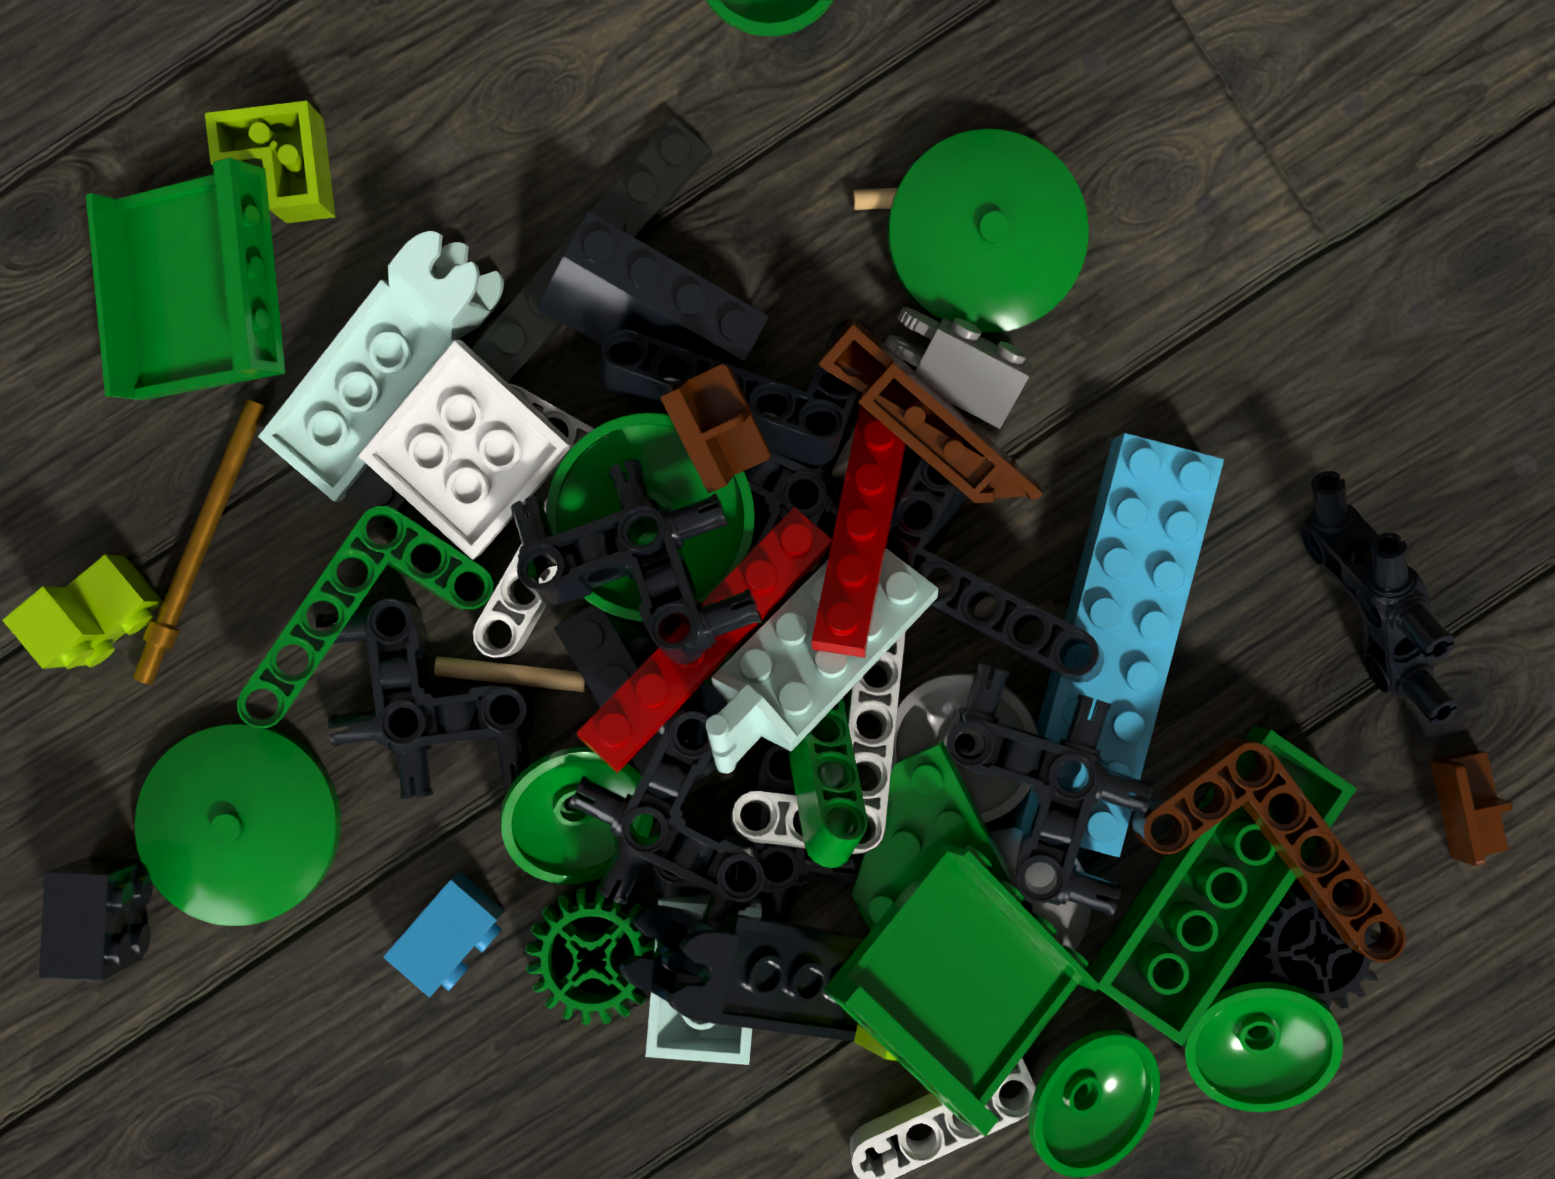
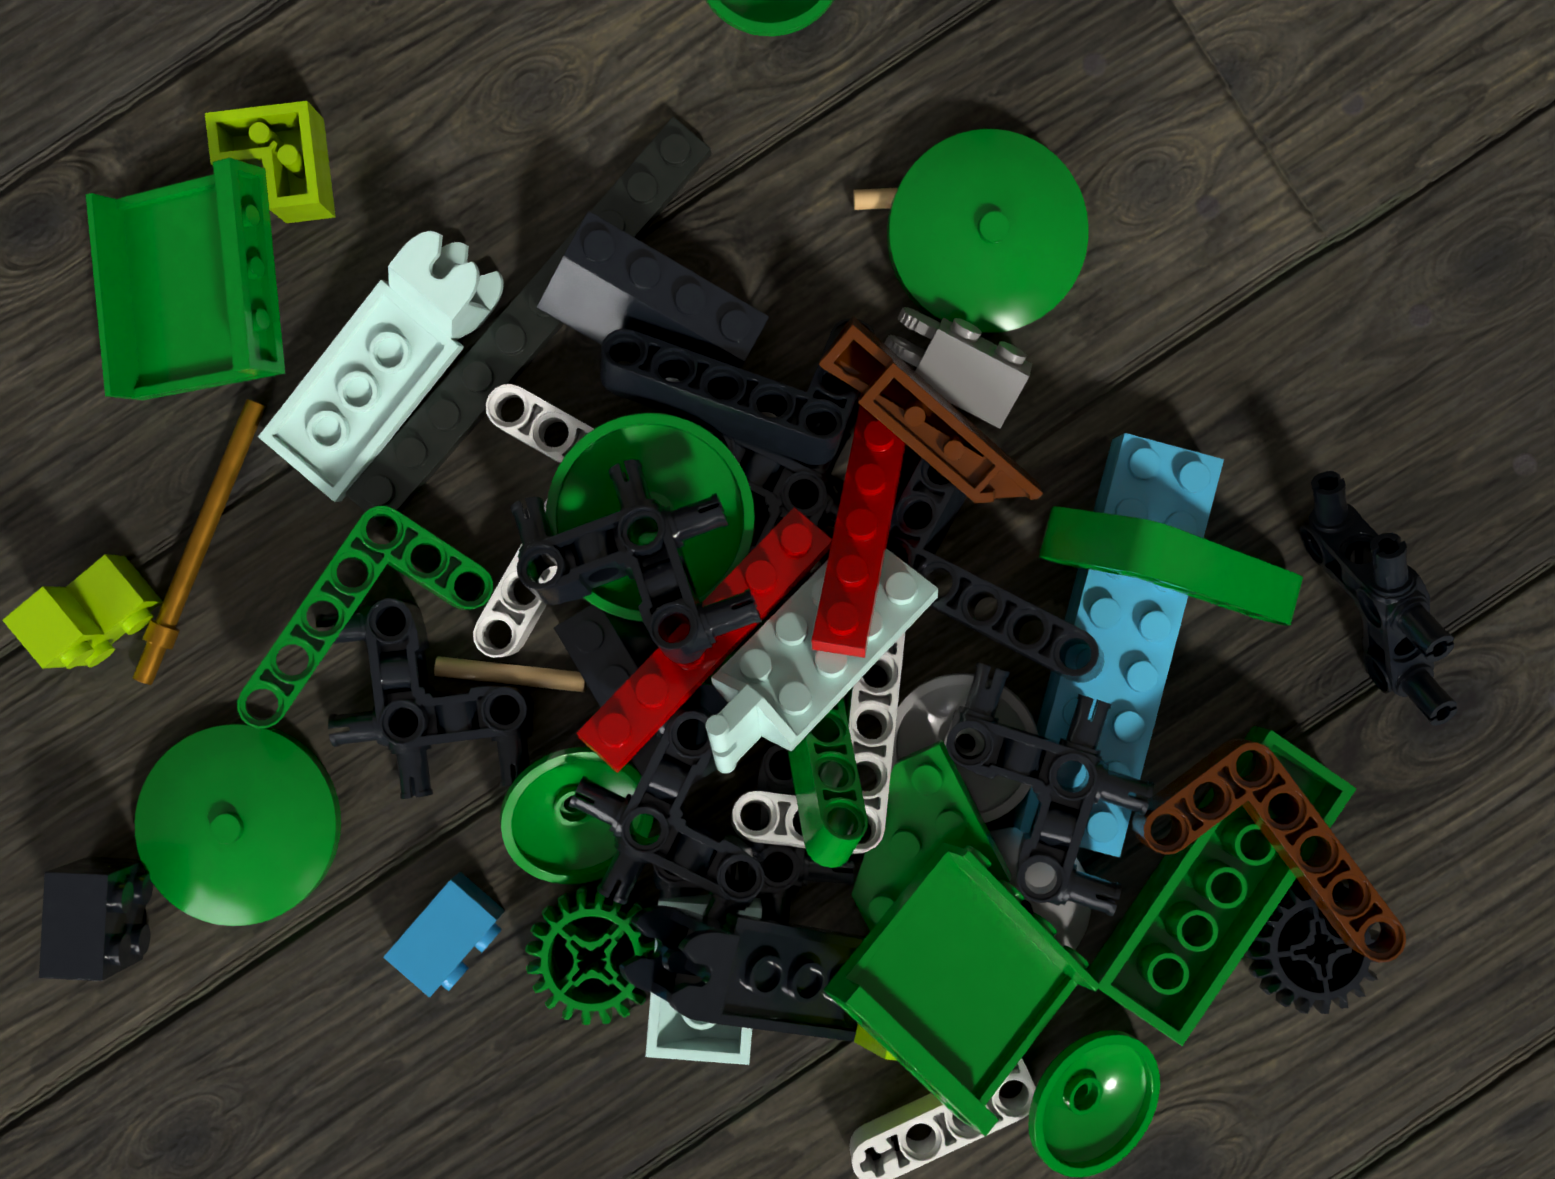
(466, 449): white plate -> none
(716, 426): reddish brown panel -> none
(1172, 561): none -> green beam
(1264, 1047): green dish -> none
(1470, 806): reddish brown panel -> none

